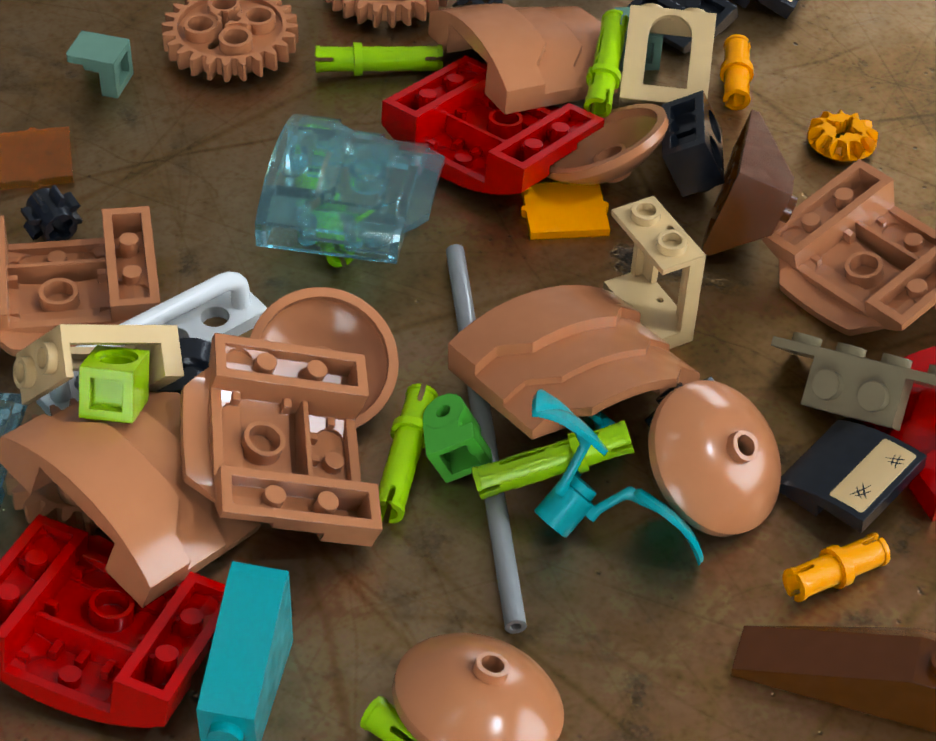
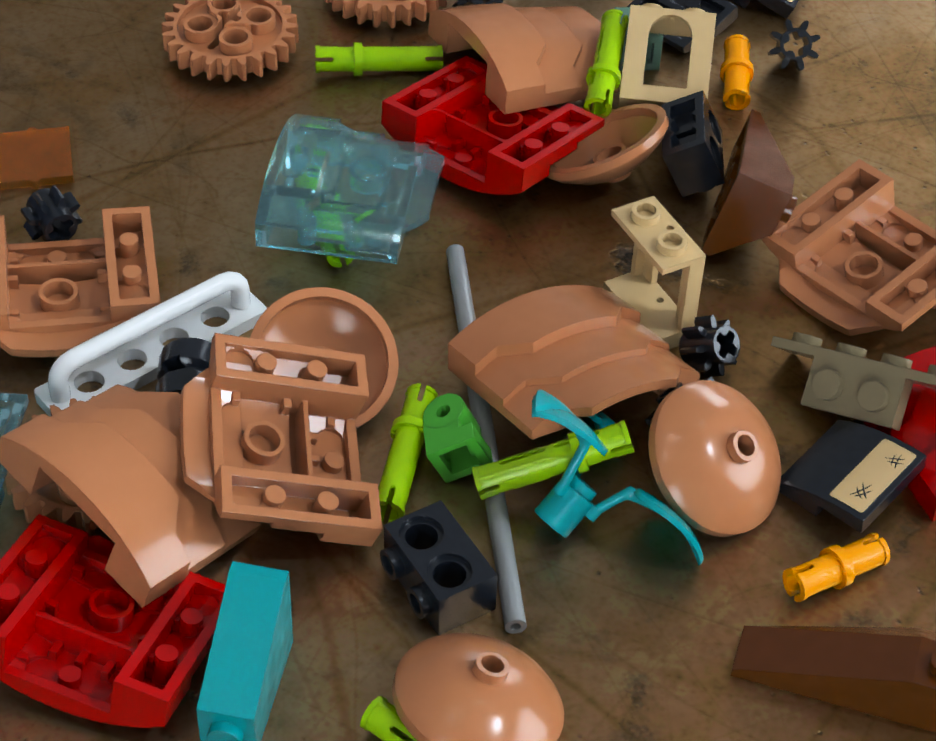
(51, 360): tan panel -> none
(105, 55): sand green panel -> none
(114, 384): lime brick -> none
(439, 568): none -> black brick
(565, 211): light orange piece -> none
(709, 345): none -> black gear
(789, 56): none -> black gear
(855, 144): light orange gear -> none

